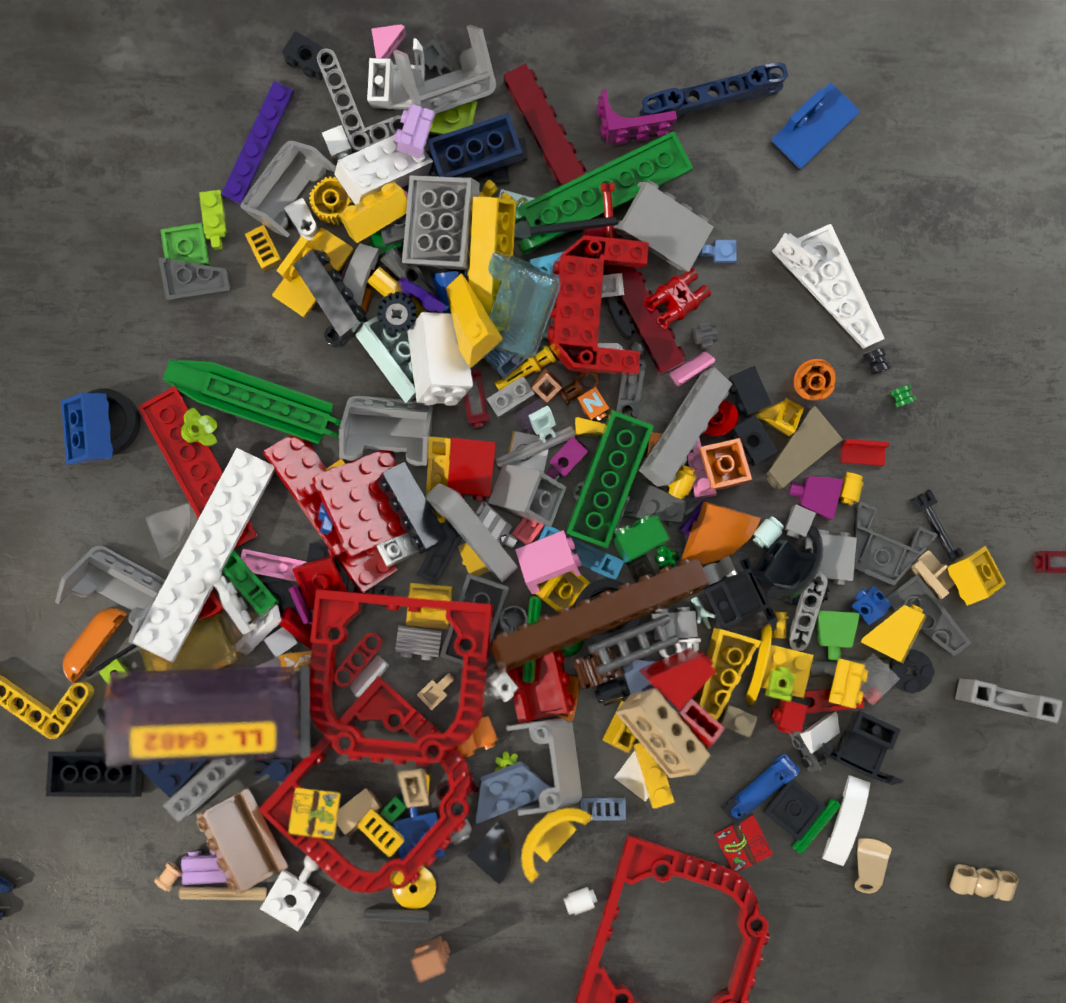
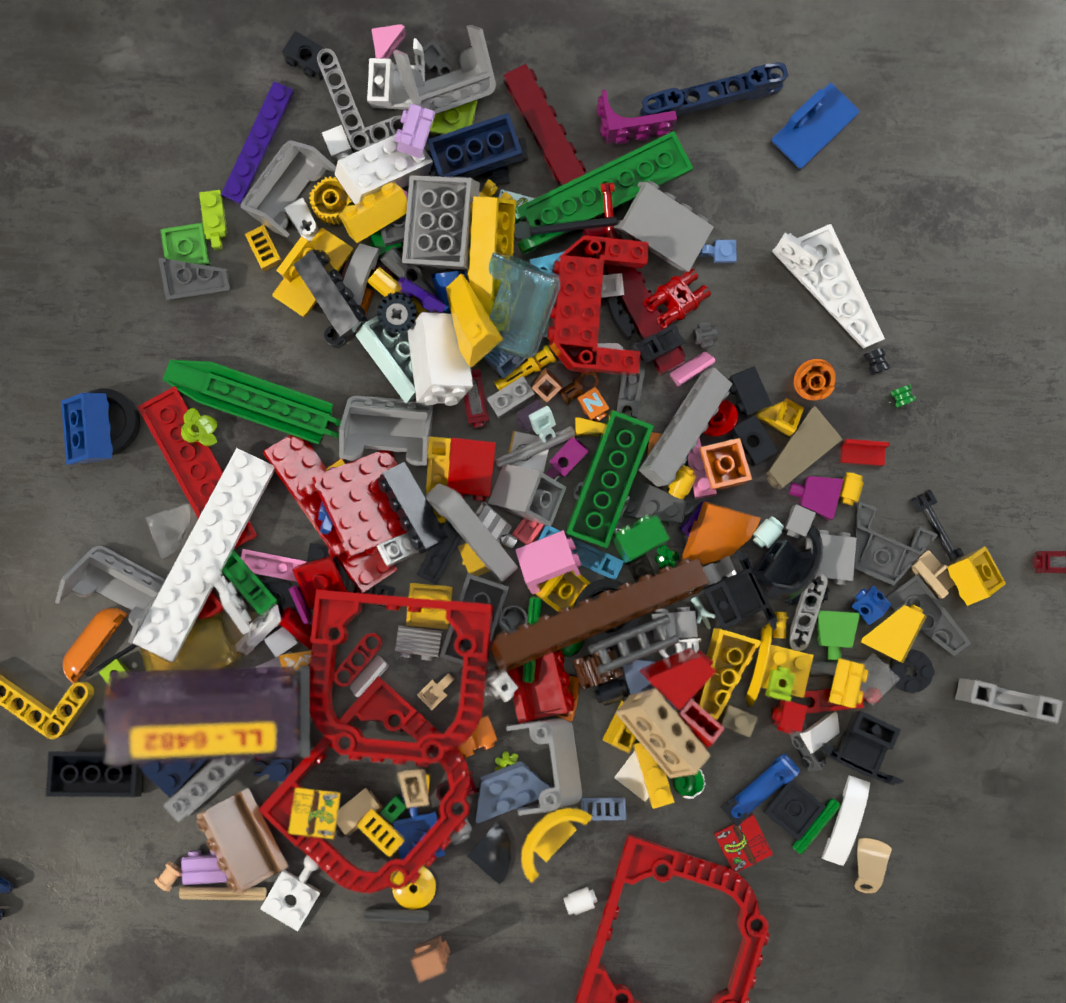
(660, 343): none -> black slope
(689, 785): none -> green hair
(984, 882): tan piece -> none

